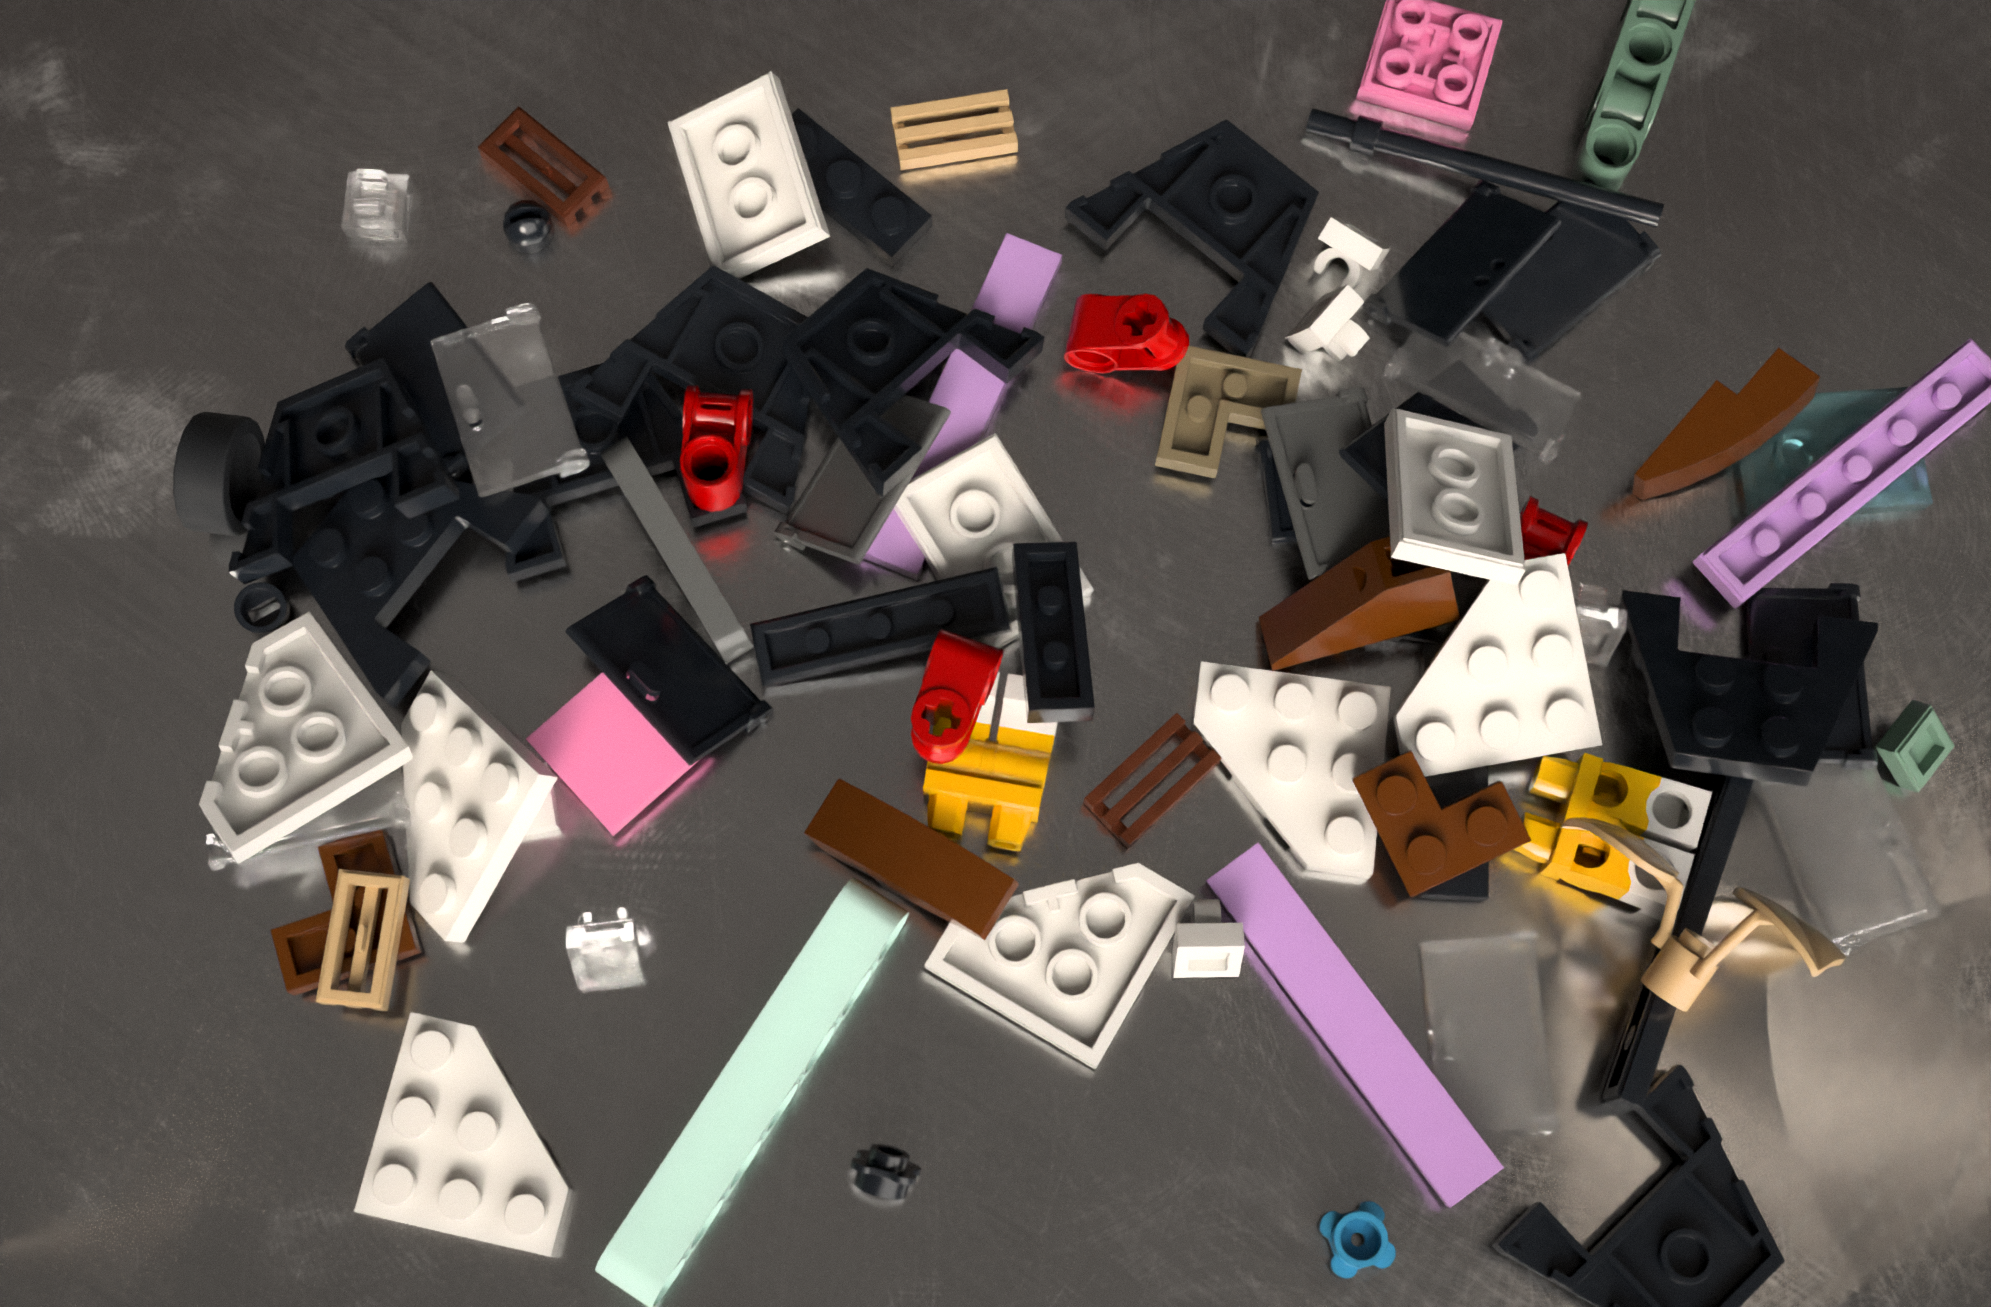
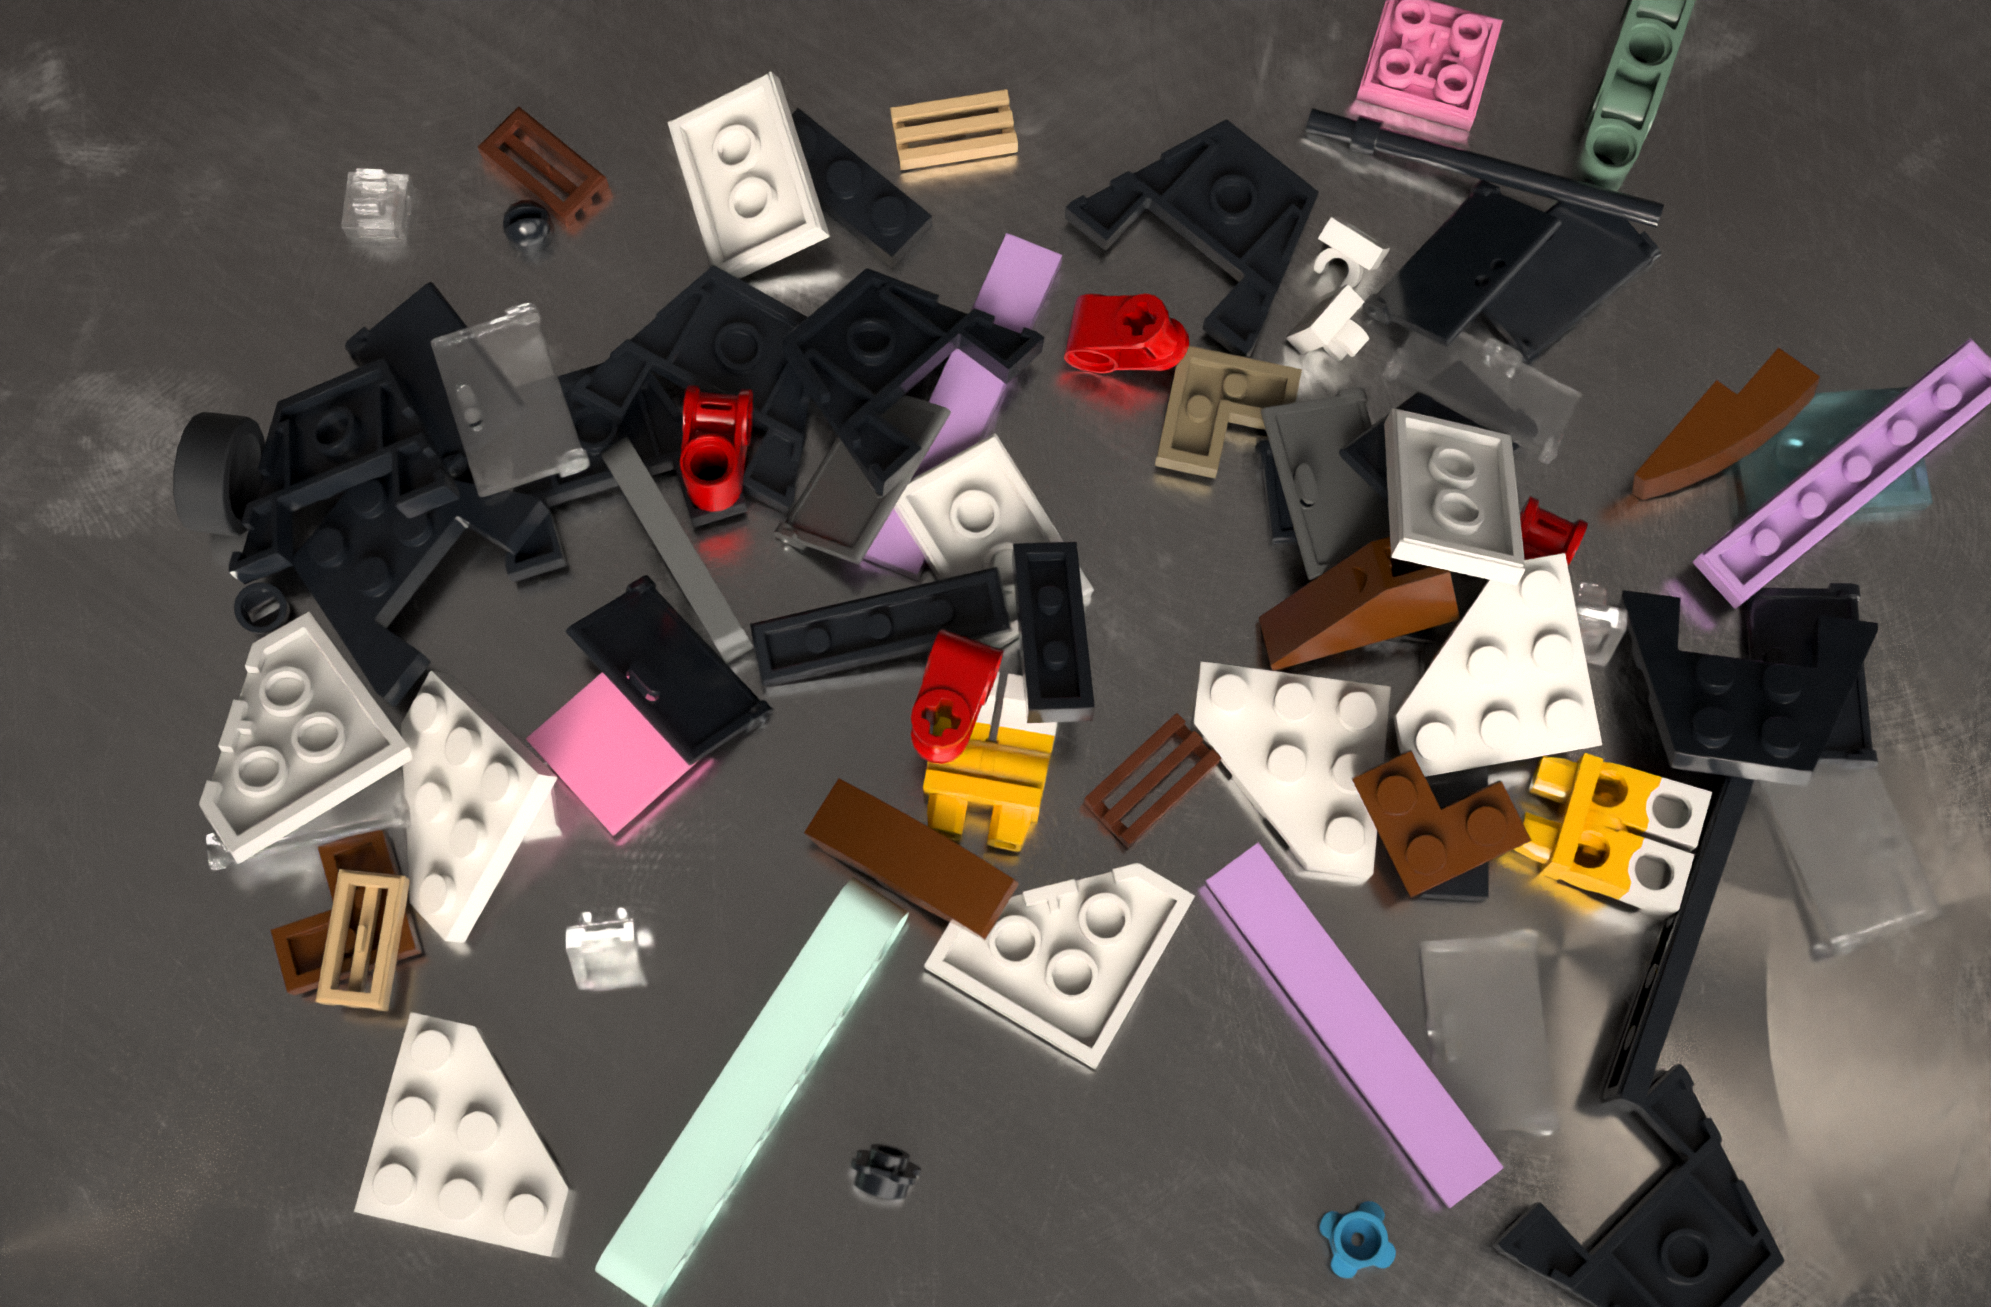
(1207, 945): white tile -> none
(1690, 960): tan plant -> none
(1915, 746): sand green tile -> none

